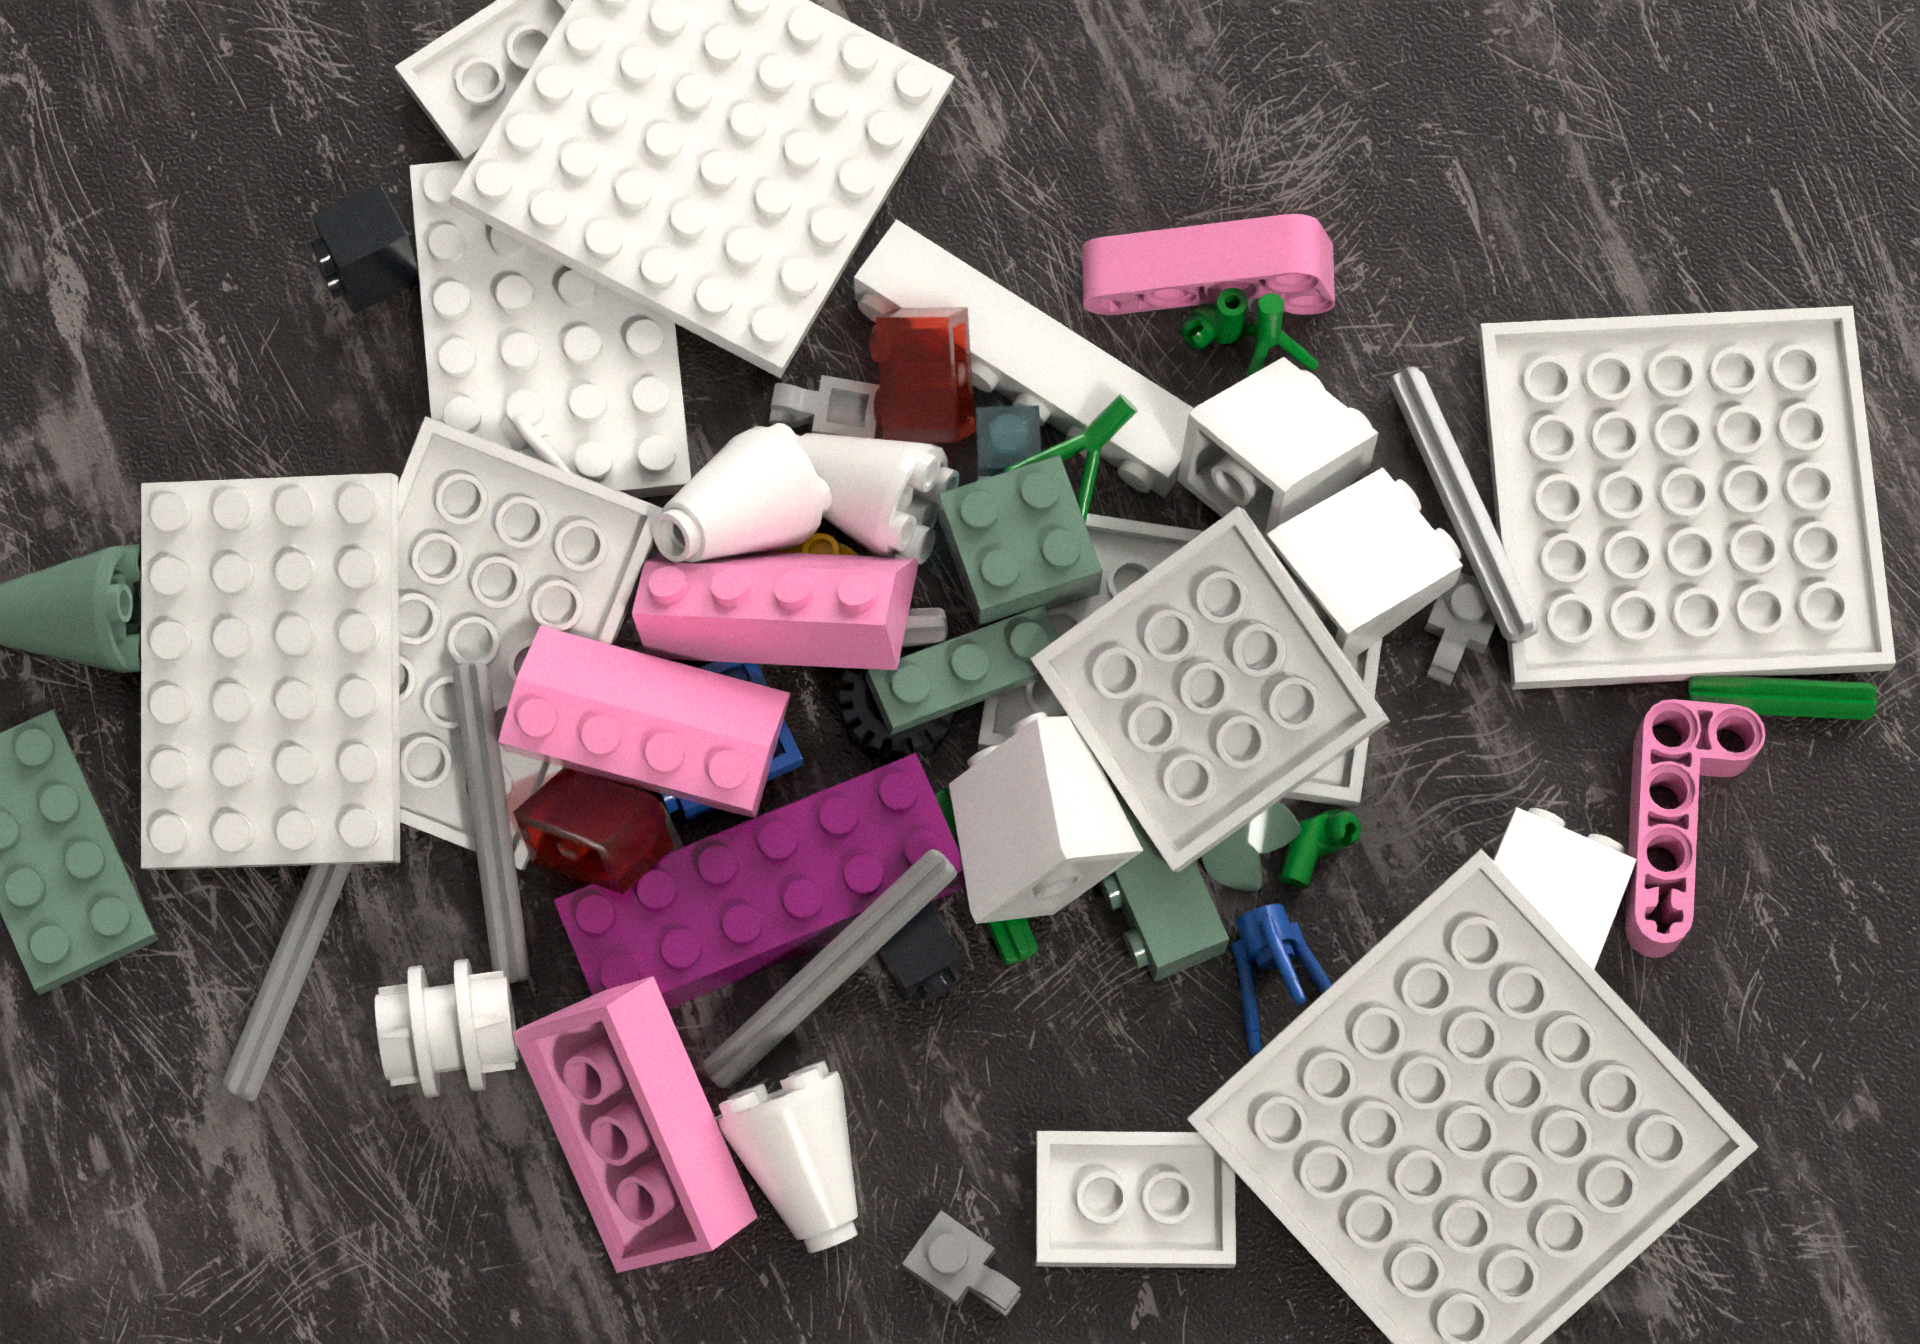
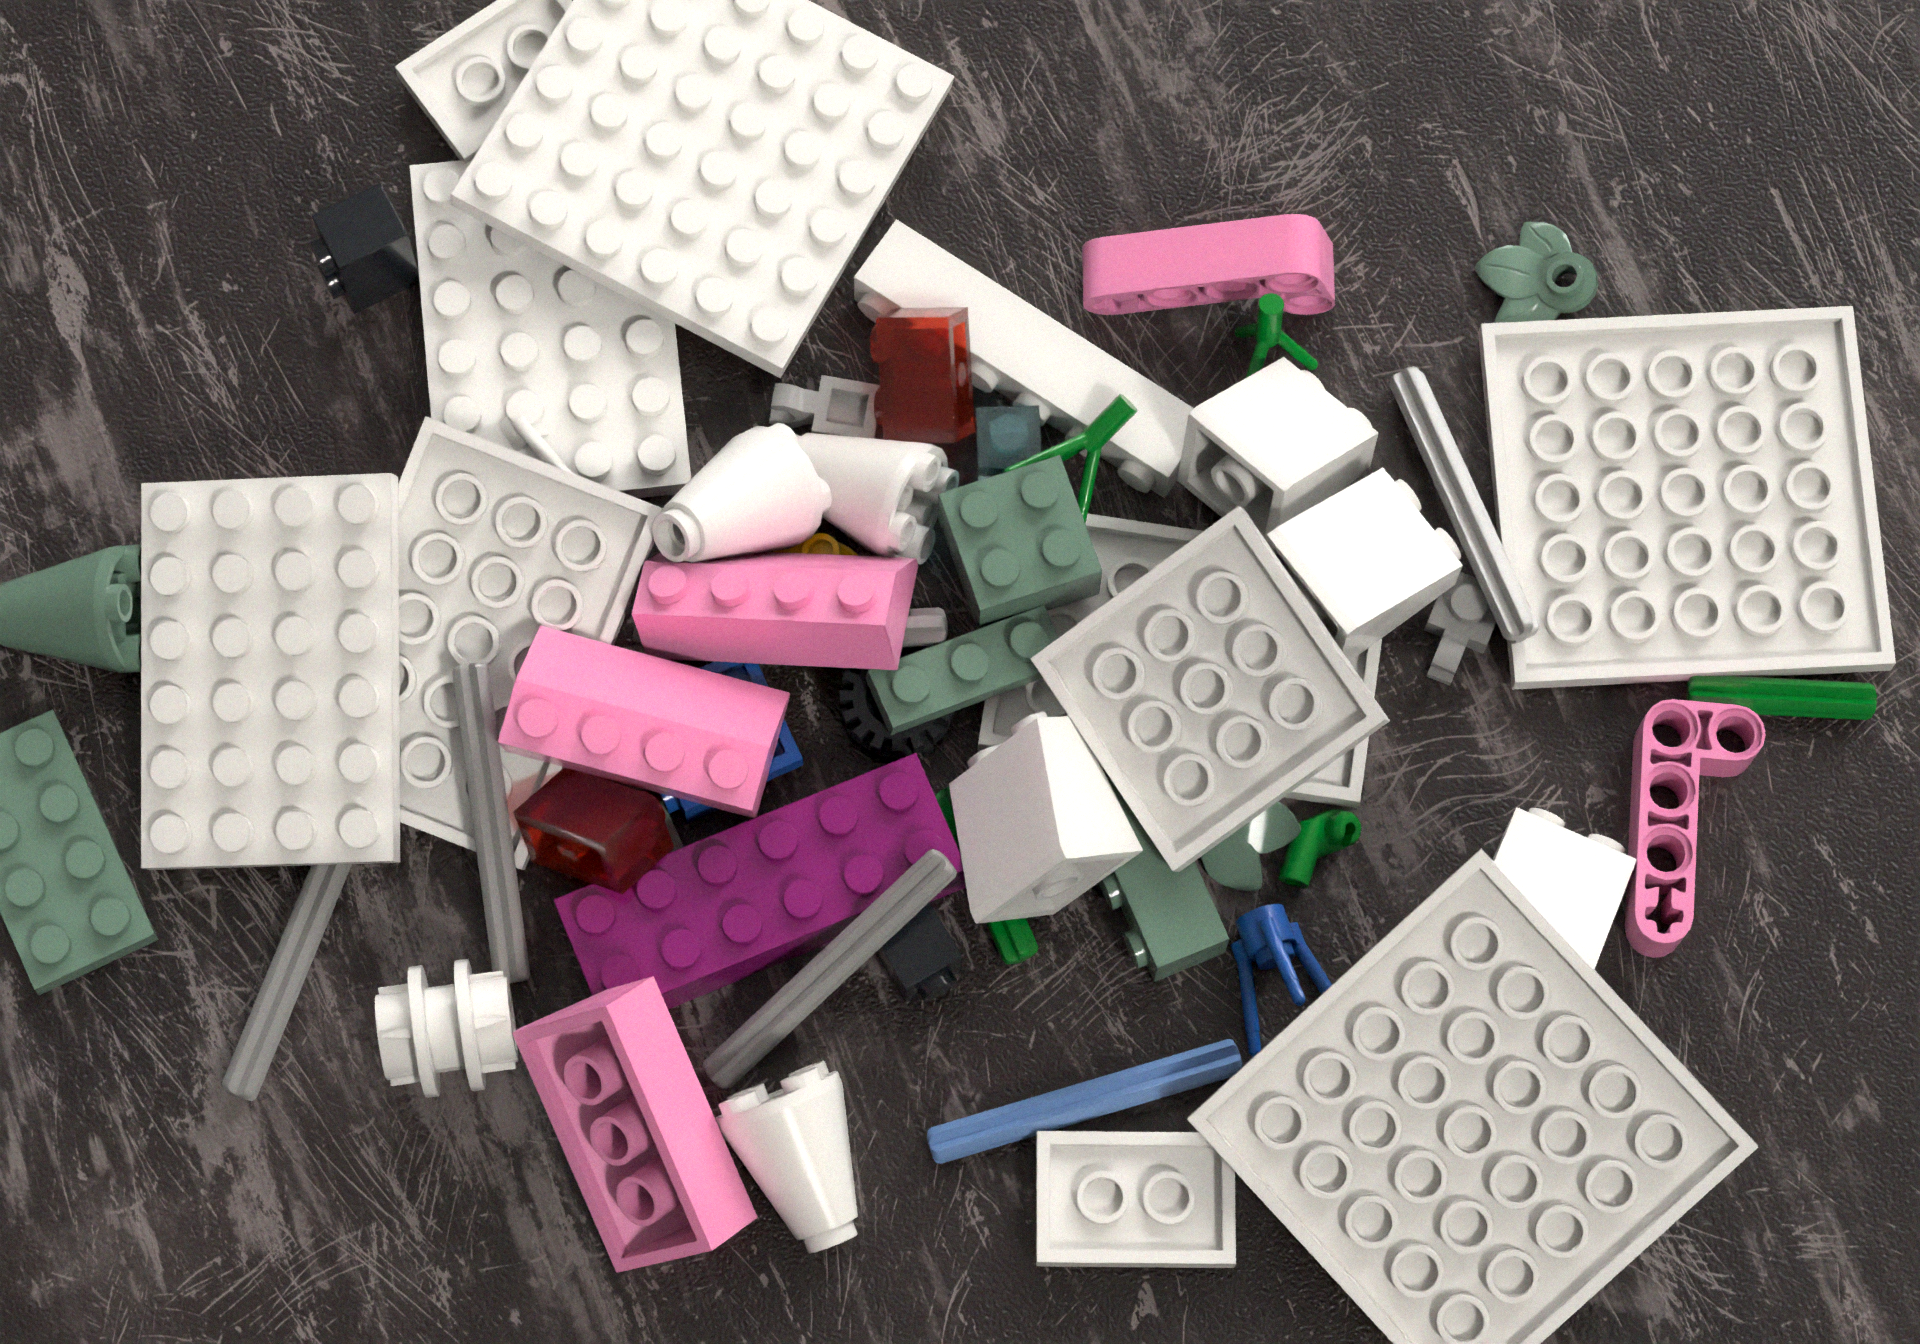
(955, 1261): light grey plate -> none
(1084, 1101): none -> medium blue axle
(1217, 322): green arm -> none
(1529, 272): none -> sand green plate

